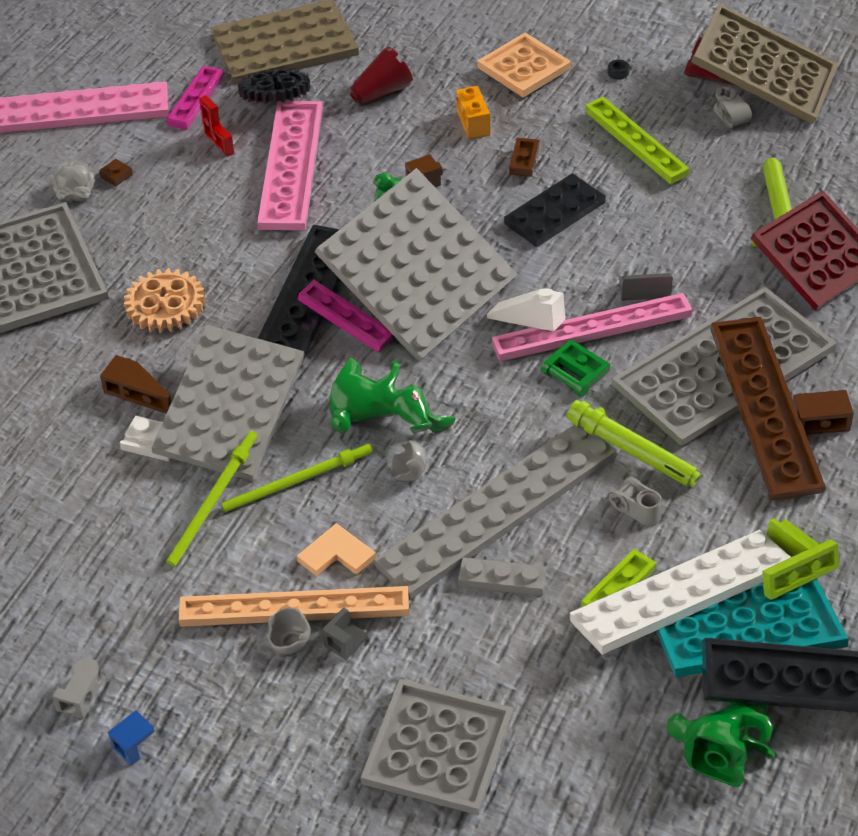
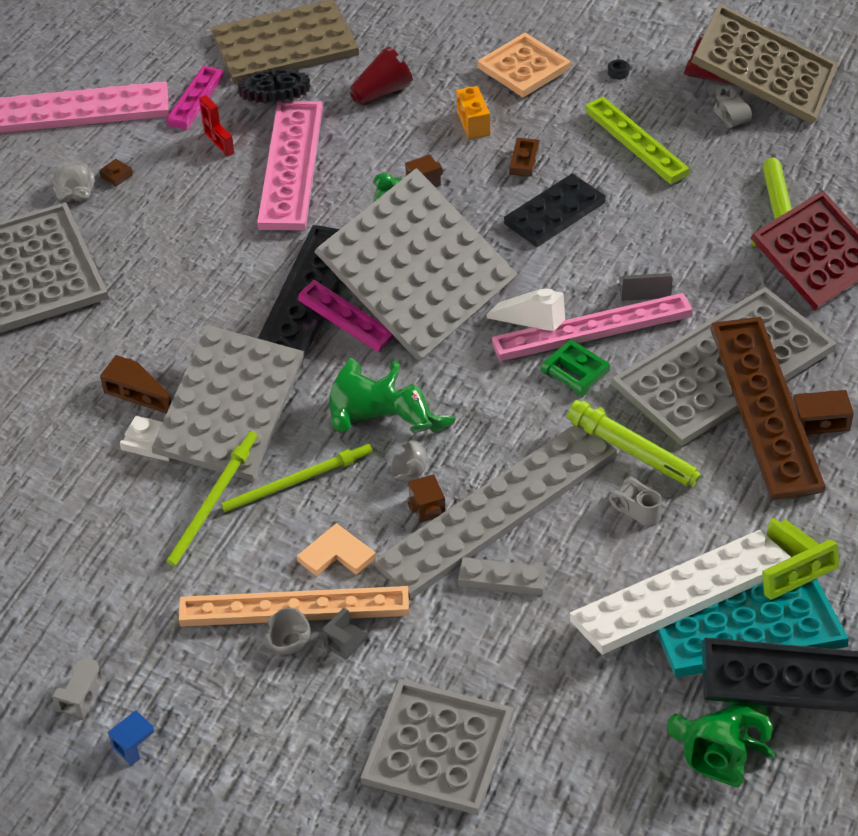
(164, 300): light nougat gear -> none
(426, 498): none -> reddish brown brick
(629, 571): lime plate -> none

